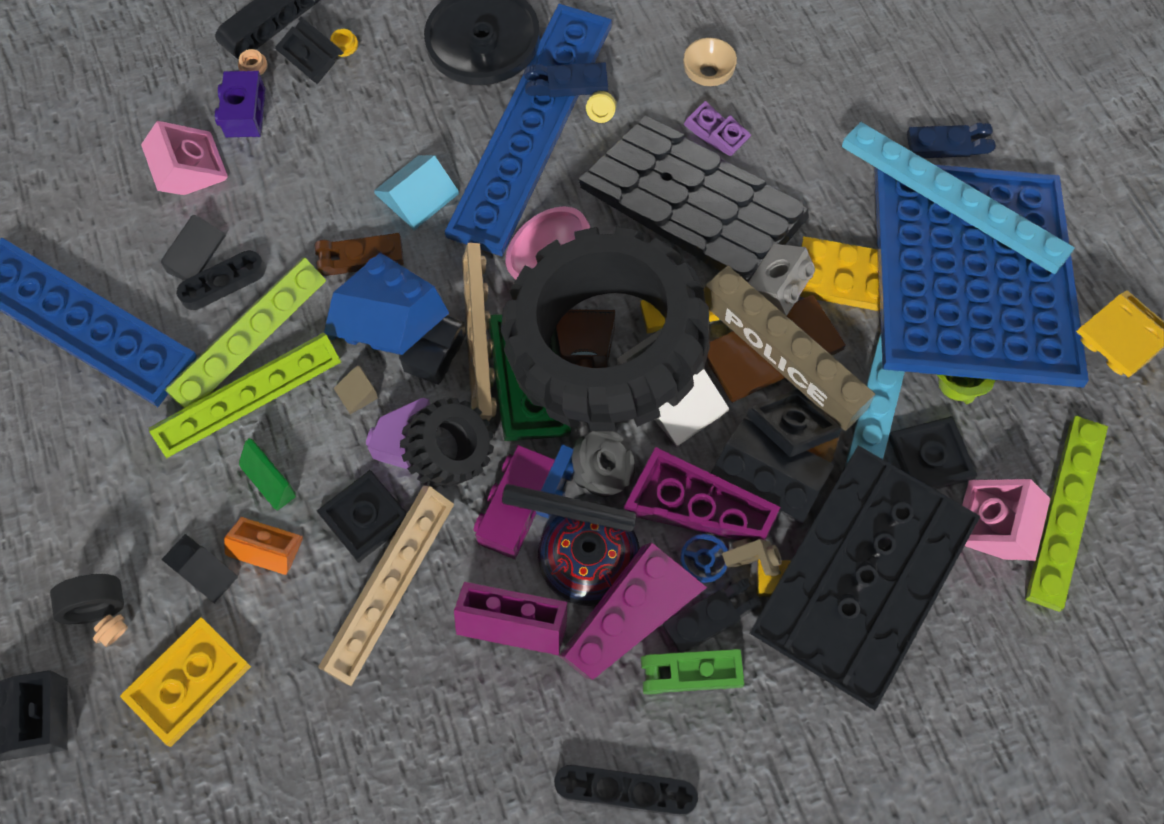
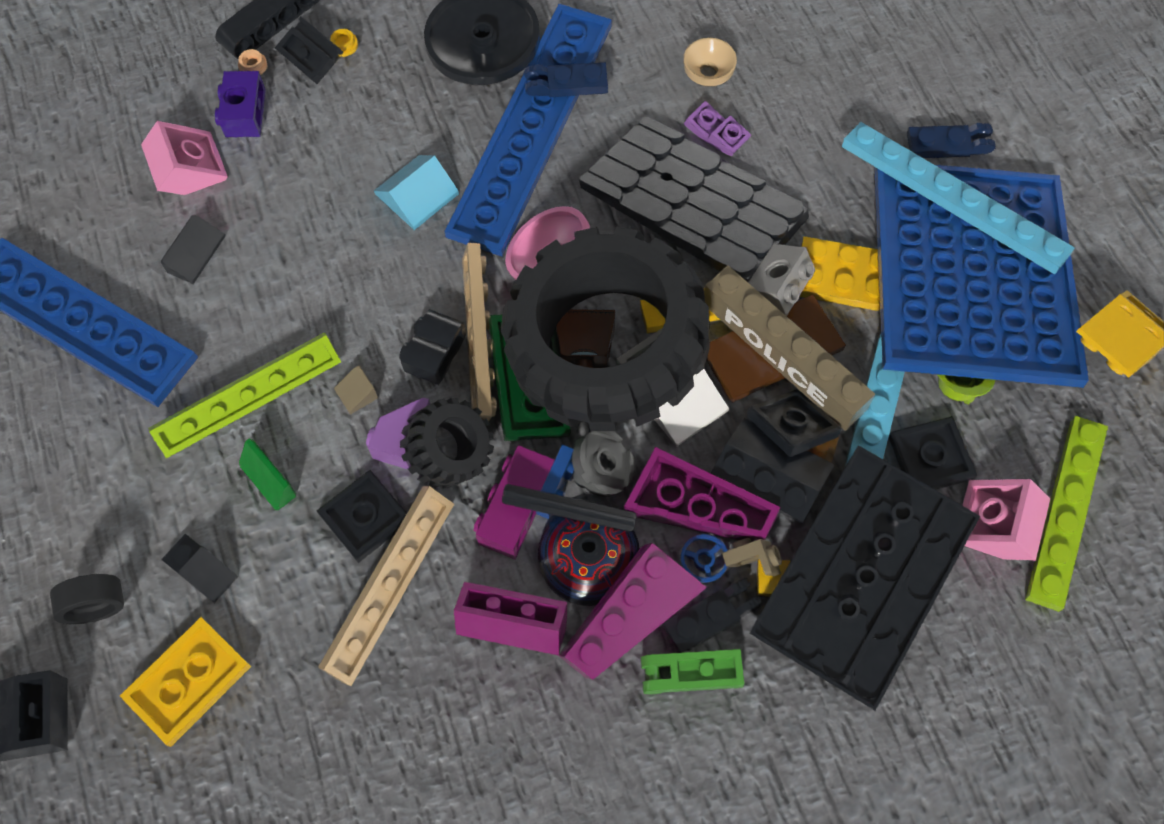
(109, 629): light nougat plate -> none
(208, 276): black beam -> none
(246, 334): lime plate -> none
(262, 545): orange slope -> none
(356, 253): reddish brown plate -> none
(384, 307): blue wedge -> none
(601, 106): light yellow tile -> none
(626, 784): black beam -> none

